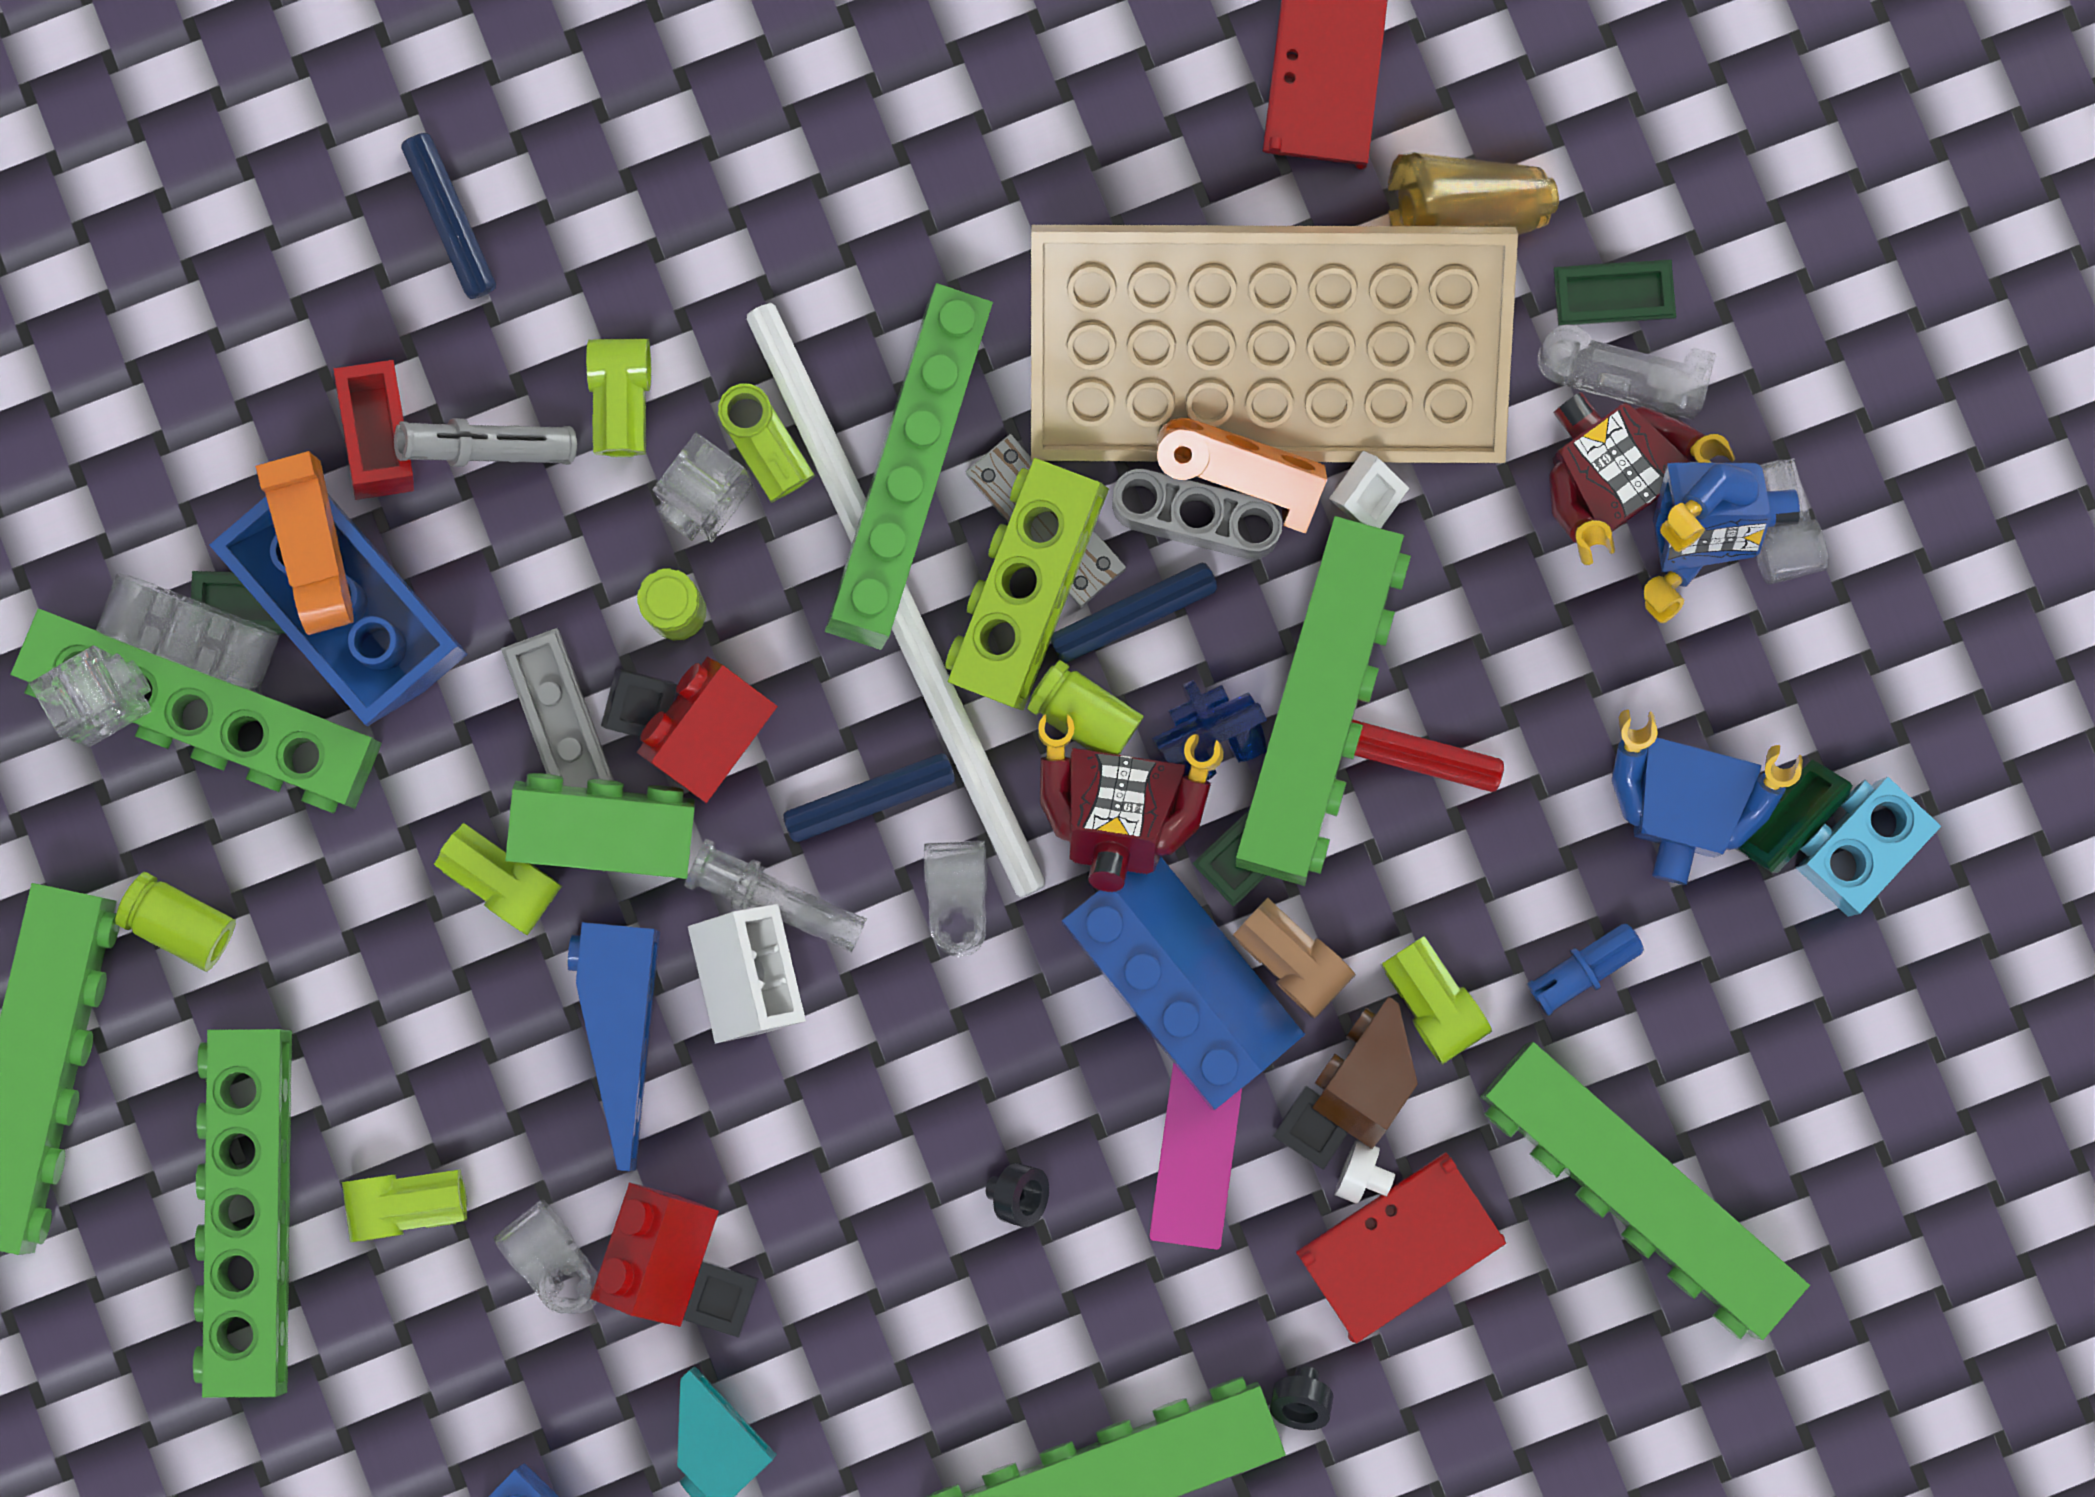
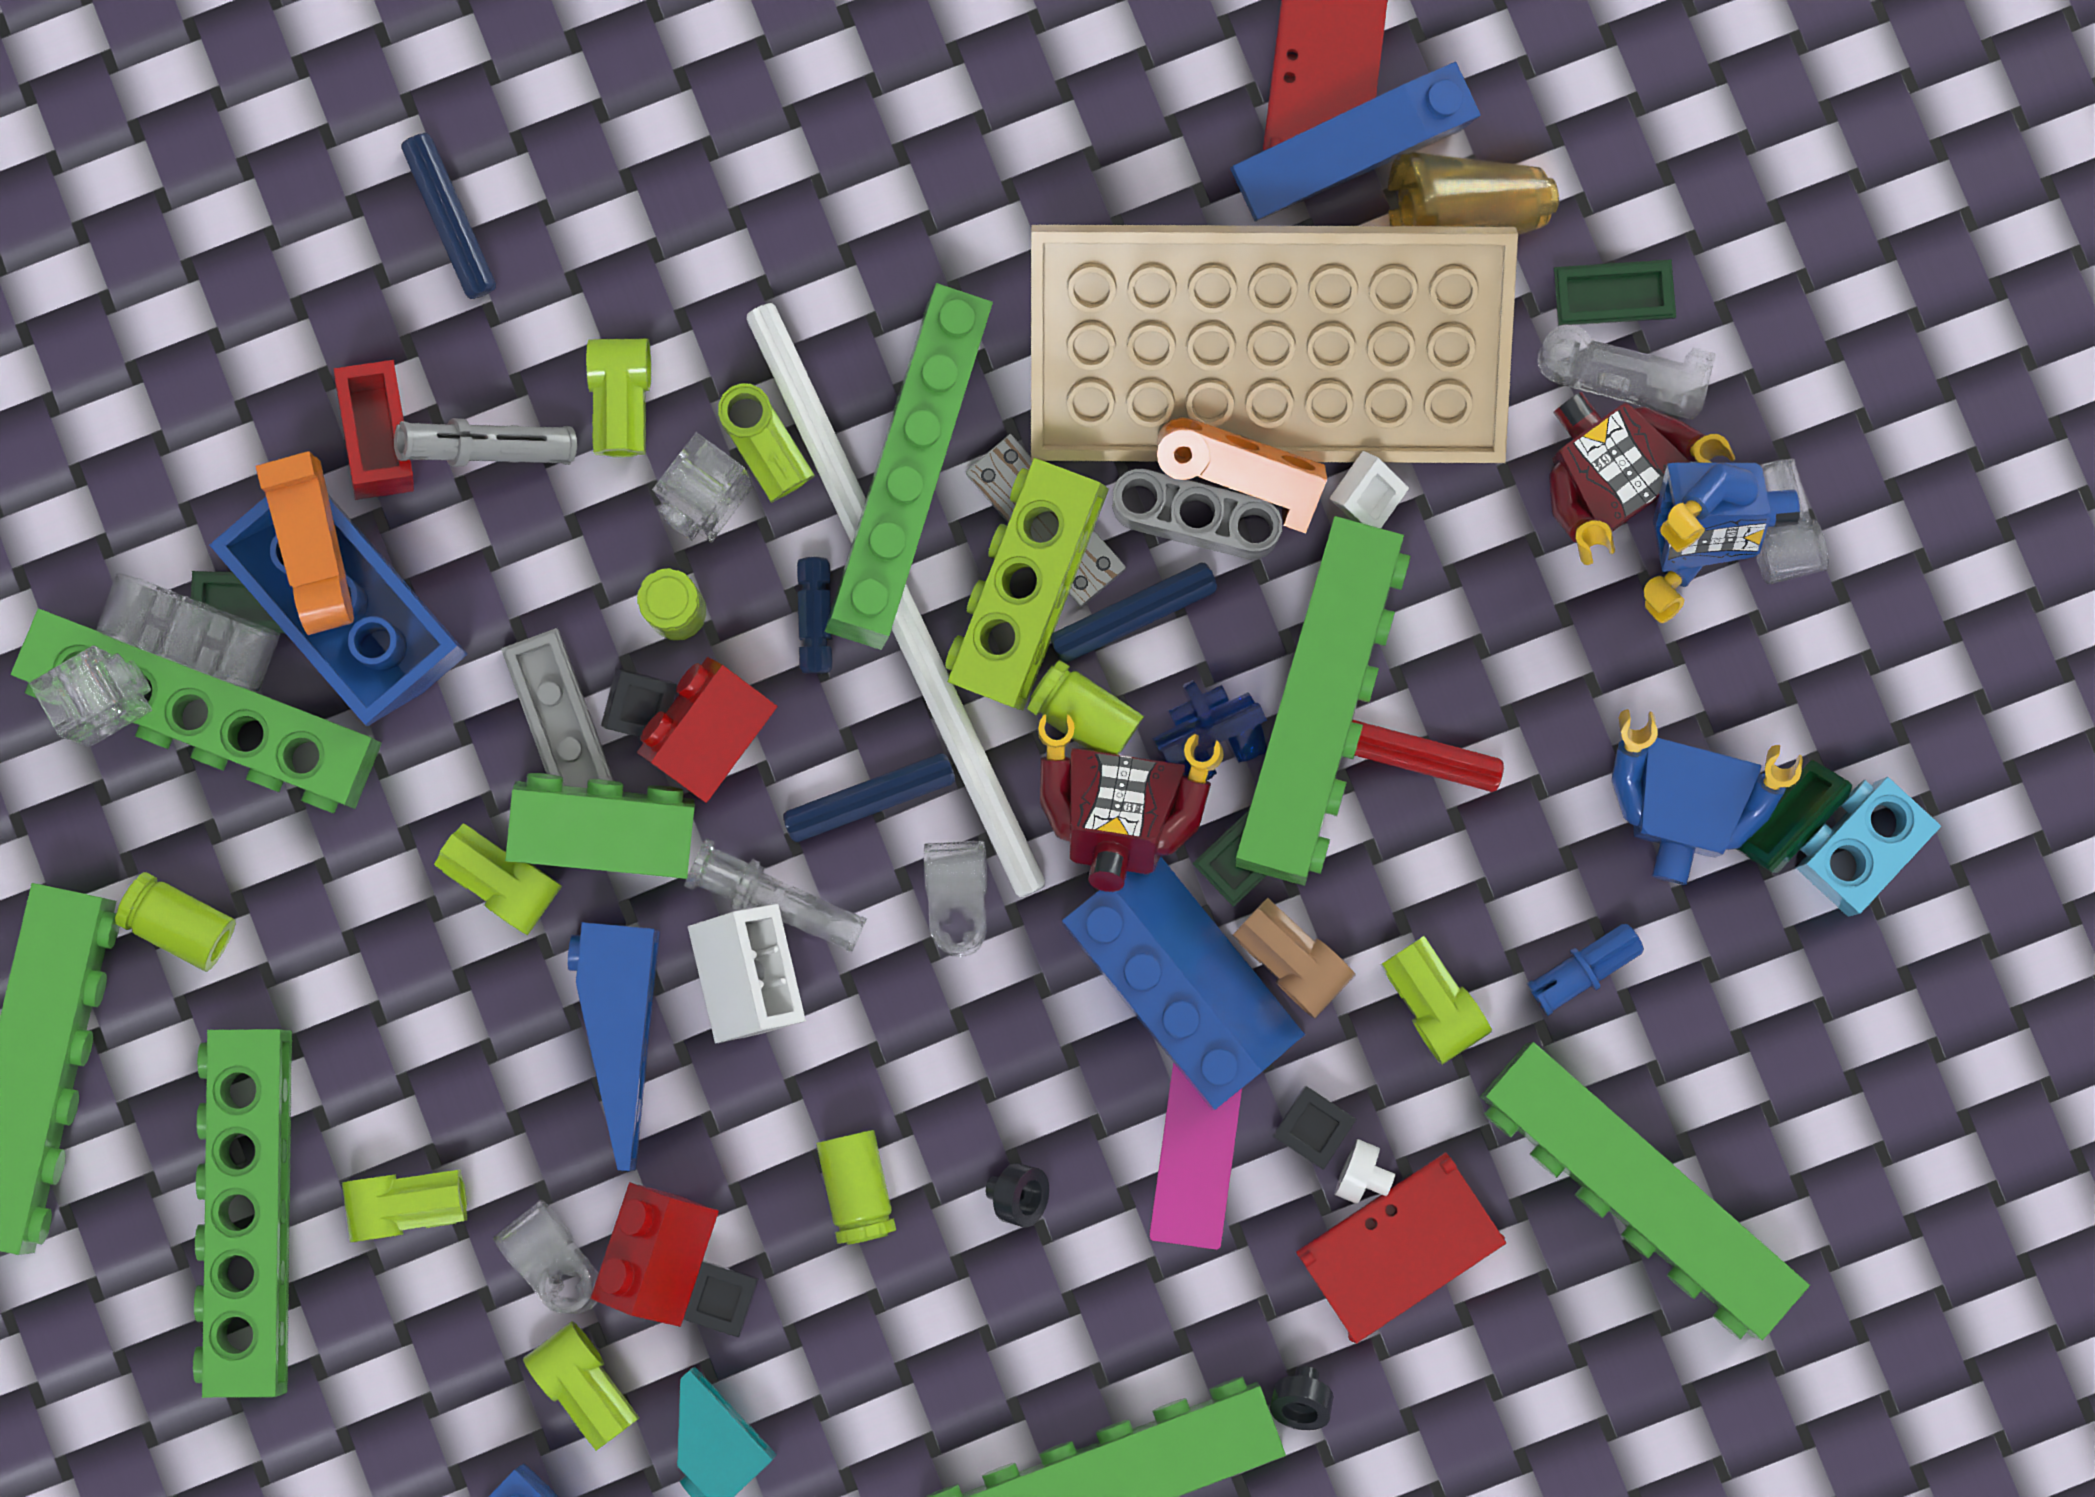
(572, 1373): none -> lime piece
(813, 615): none -> dark blue axle
(856, 1187): none -> lime piece
(1357, 141): none -> blue slope
(1373, 1080): reddish brown slope -> none

